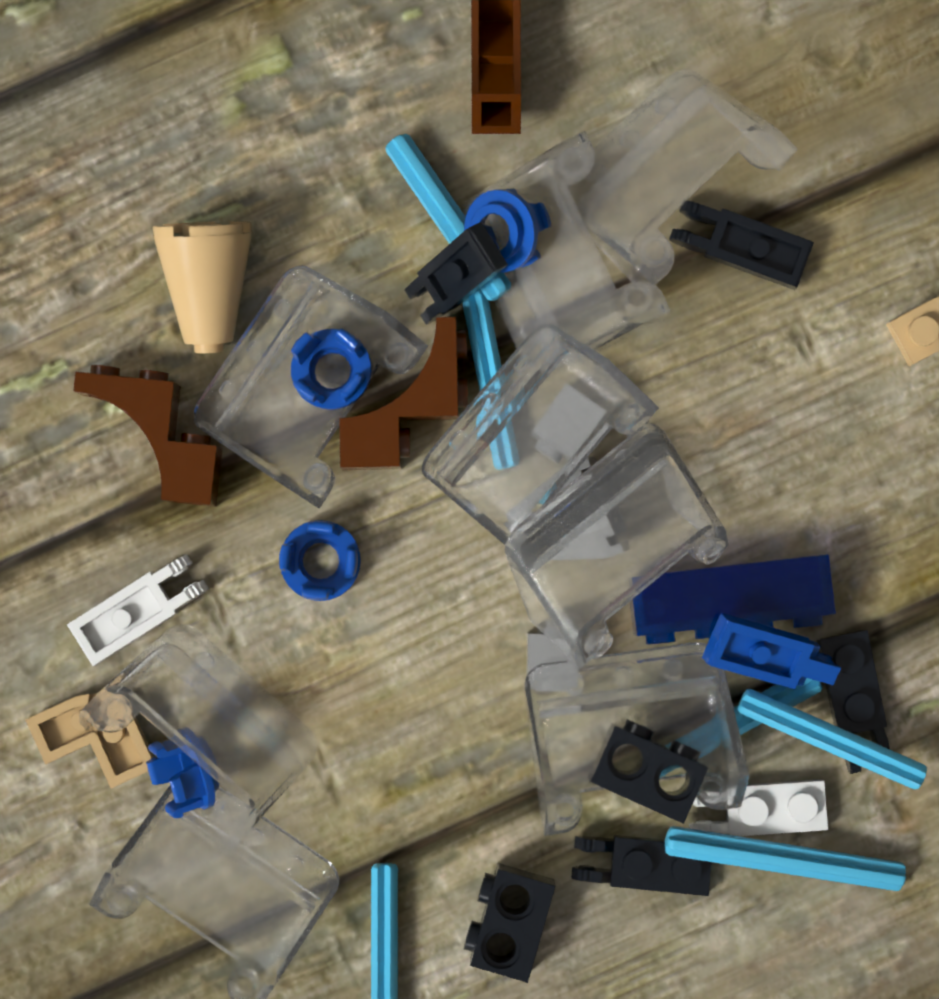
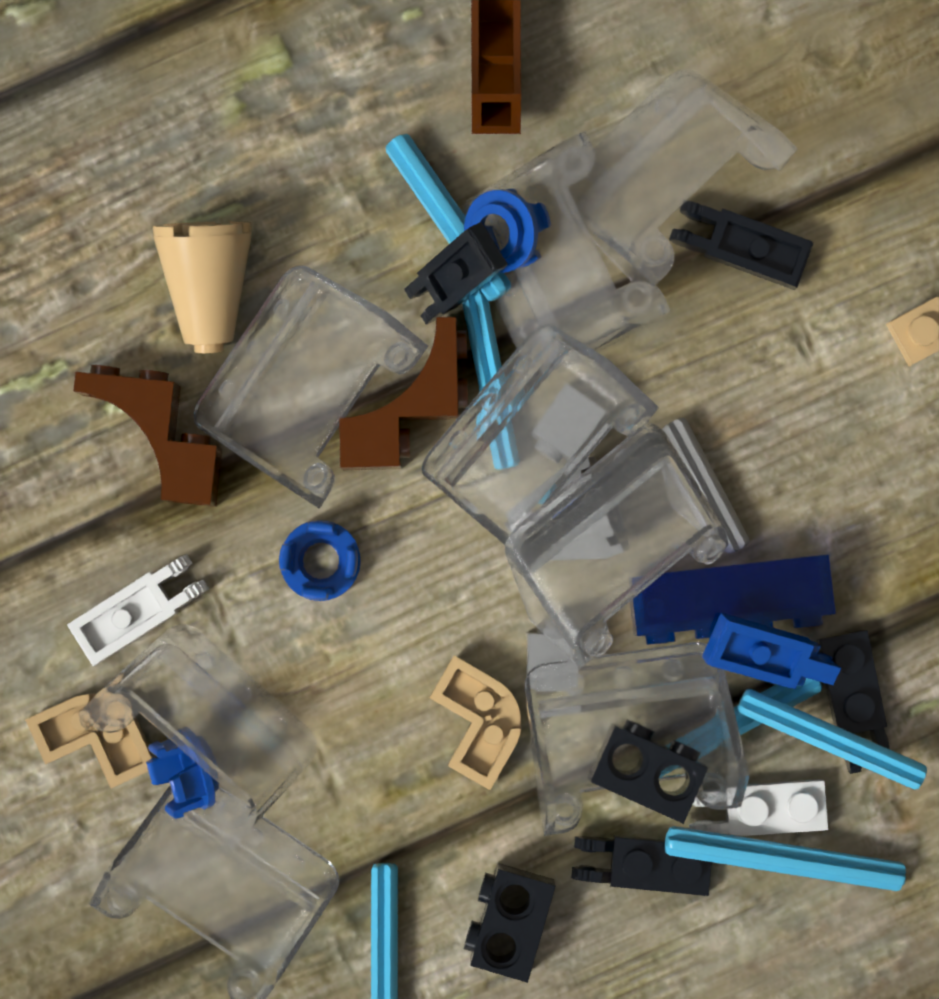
(311, 349): blue piece -> none
(492, 716): none -> tan plate
(701, 470): none -> light grey axle

